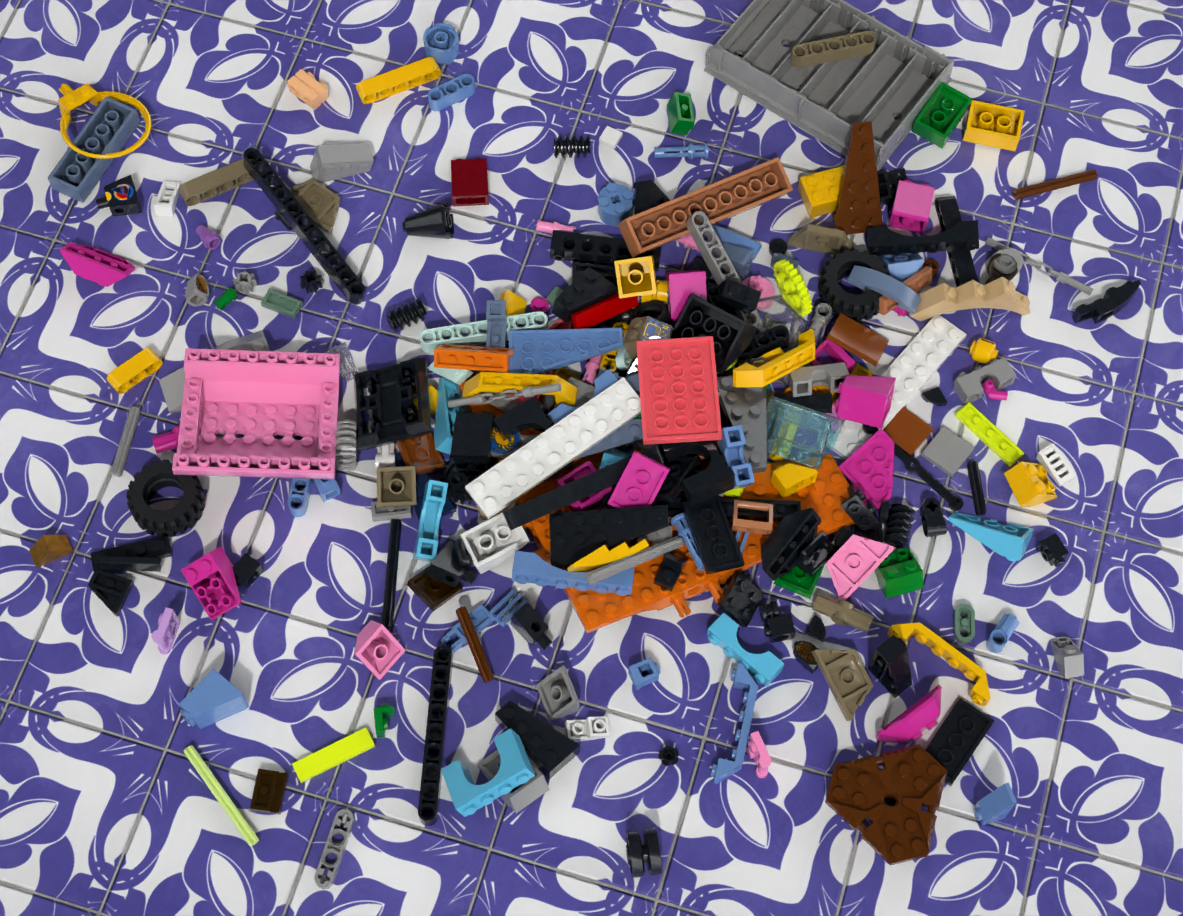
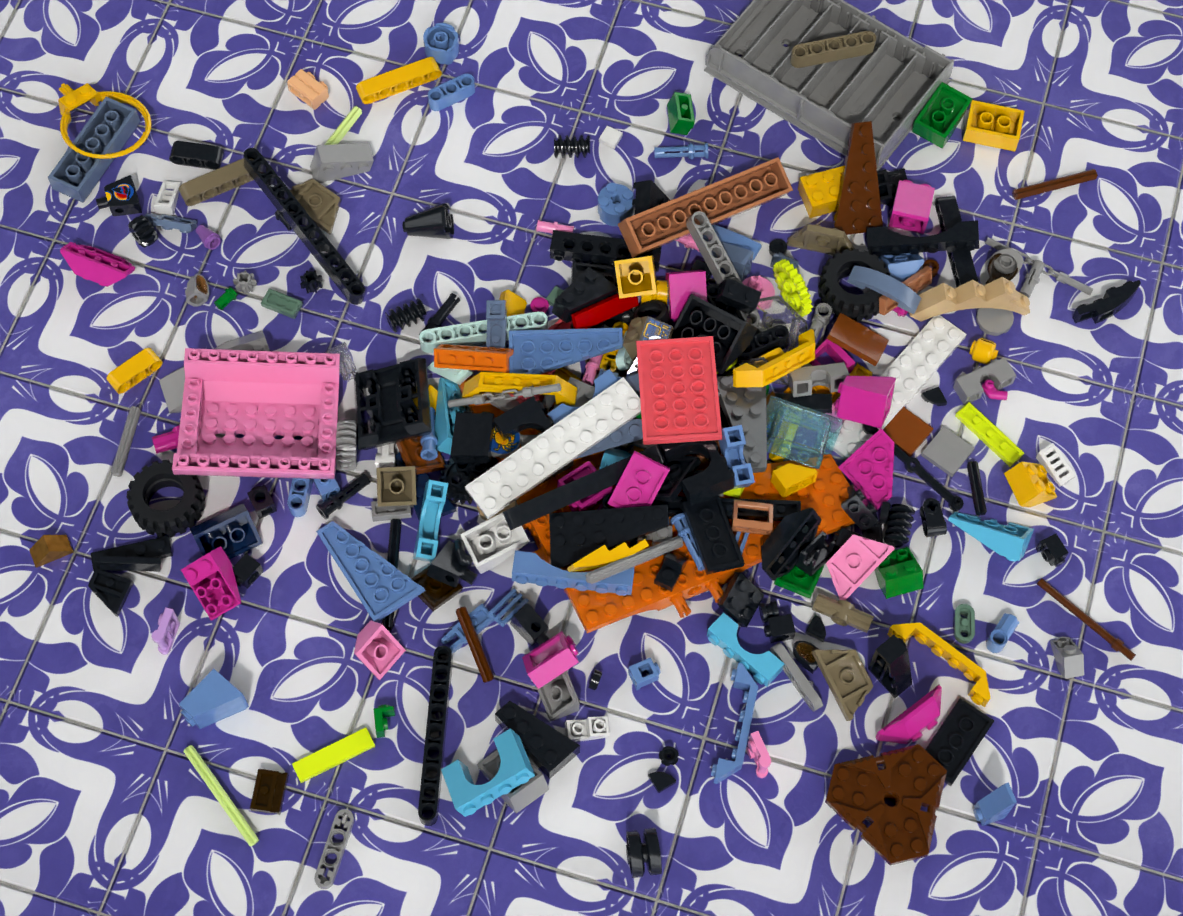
(143, 231): none -> black gear
(172, 222): none -> sand blue hinge
(196, 155): none -> black beam
(230, 530): none -> dark blue slope
(264, 508): none -> black brick
(334, 499): none -> black pin
(345, 126): none -> yellowish green axle
(372, 577): none -> medium blue wing
(429, 441): none -> medium blue pin
(442, 313): none -> black pin
(469, 182): dark red brick -> none
(550, 659): none -> dark pink window
(595, 679): none -> black tile
(661, 780): none -> black tile
(797, 677): none -> light grey beam
(994, 321): none -> light grey tile
(1032, 278): none -> light grey pin
(1116, 644): none -> reddish brown bar

